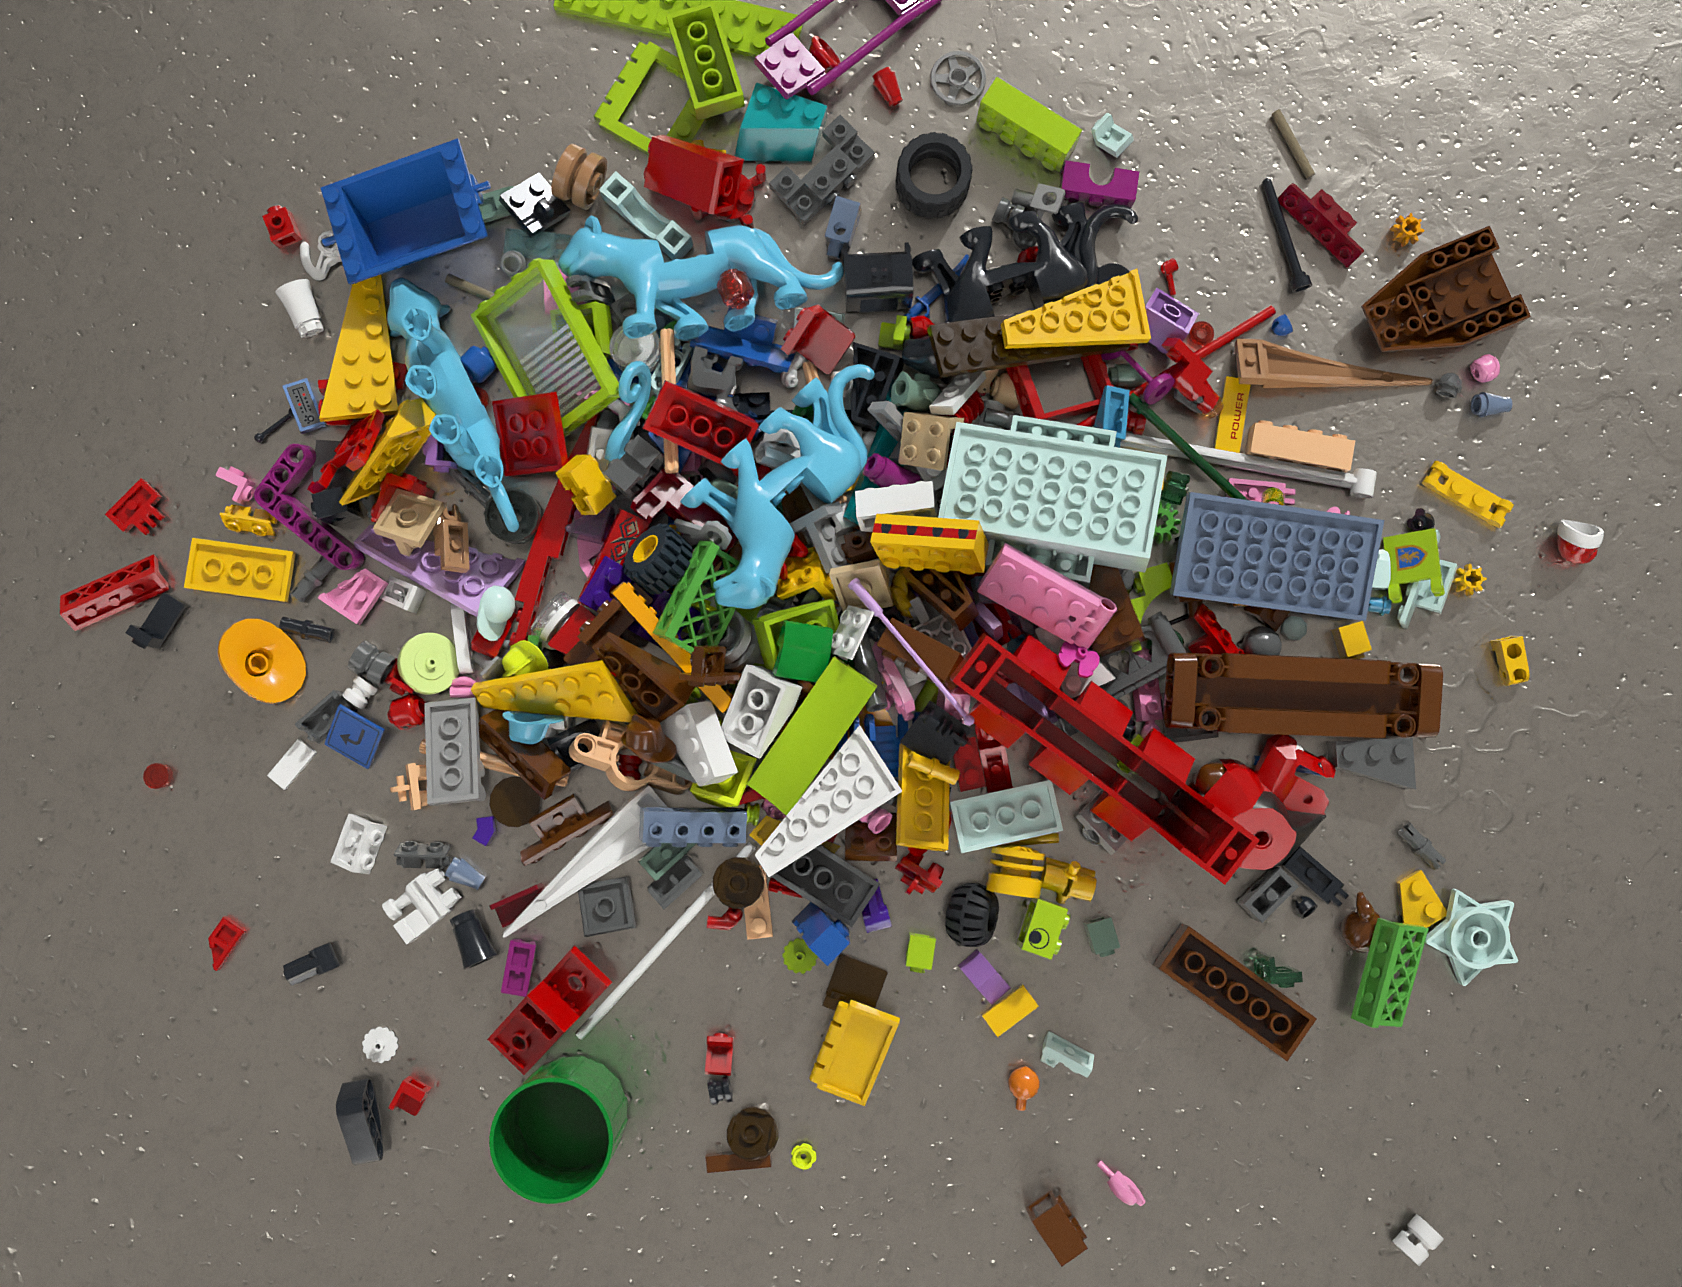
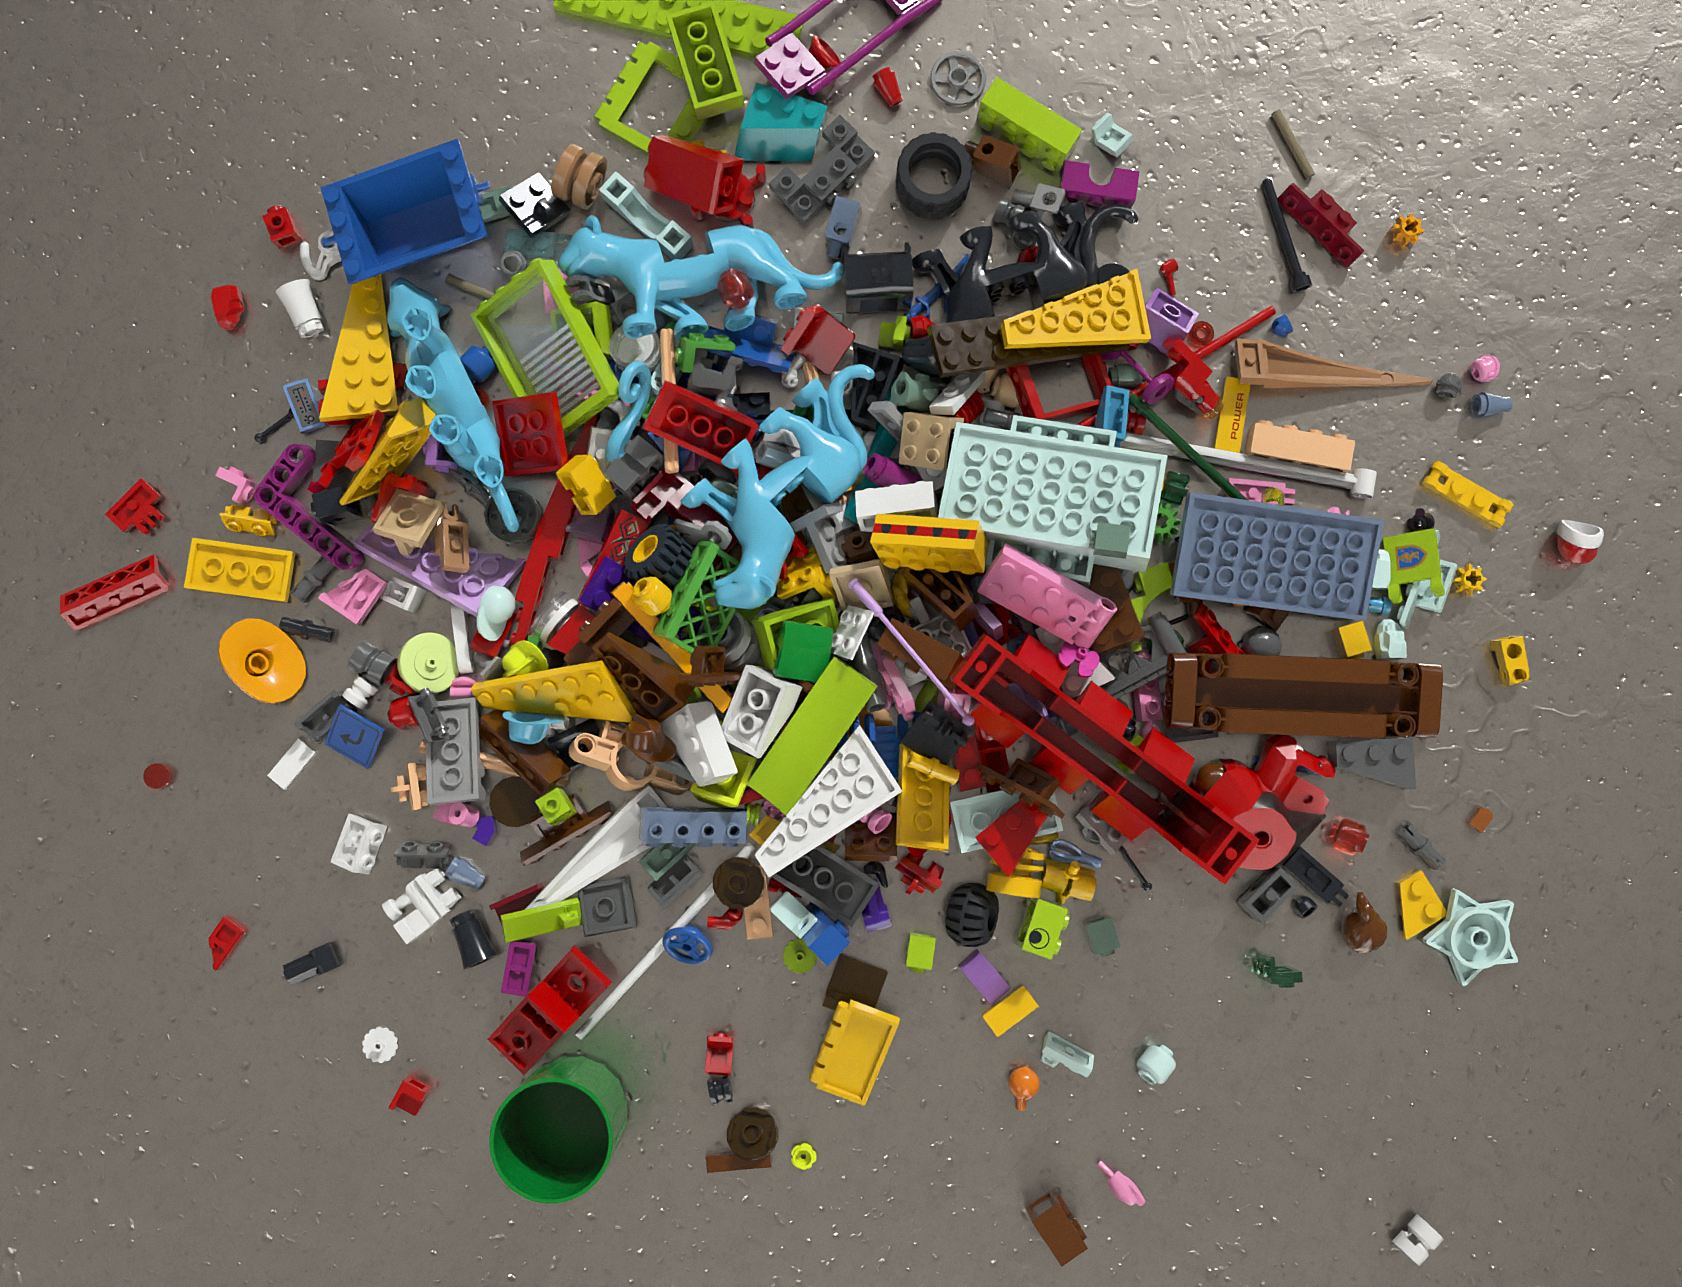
(158, 623): black bracket -> none
(227, 305): none -> red rock
(360, 1121): black beam -> none
(428, 716): none -> dark grey hinge
(458, 814): none -> bright pink leg
(541, 920): none -> lime hinge
(556, 806): none -> lime brick
(629, 766): red wheel -> none
(652, 596): none -> yellow head
(685, 354): none -> bright green bracket
(688, 942): none -> blue piece
(793, 914): none -> light aqua bracket
(879, 870): none -> black animal
(995, 160): none -> reddish brown torso
(1011, 835): none -> red wing
(1028, 782): none -> reddish brown bracket
(1080, 856): none -> light blue piece
(1110, 540): none -> sand green brick
(1147, 886): none -> black hinge
(1156, 1064): none -> light aqua head
(1235, 991): reddish brown brick -> none
(1293, 628): light aqua tile -> none
(1349, 836): none -> clear red head
(1381, 964): bright green fence -> none
(1389, 641): none -> light aqua rock
(1445, 298): reddish brown wedge -> none
(1480, 819): none -> dark orange piece

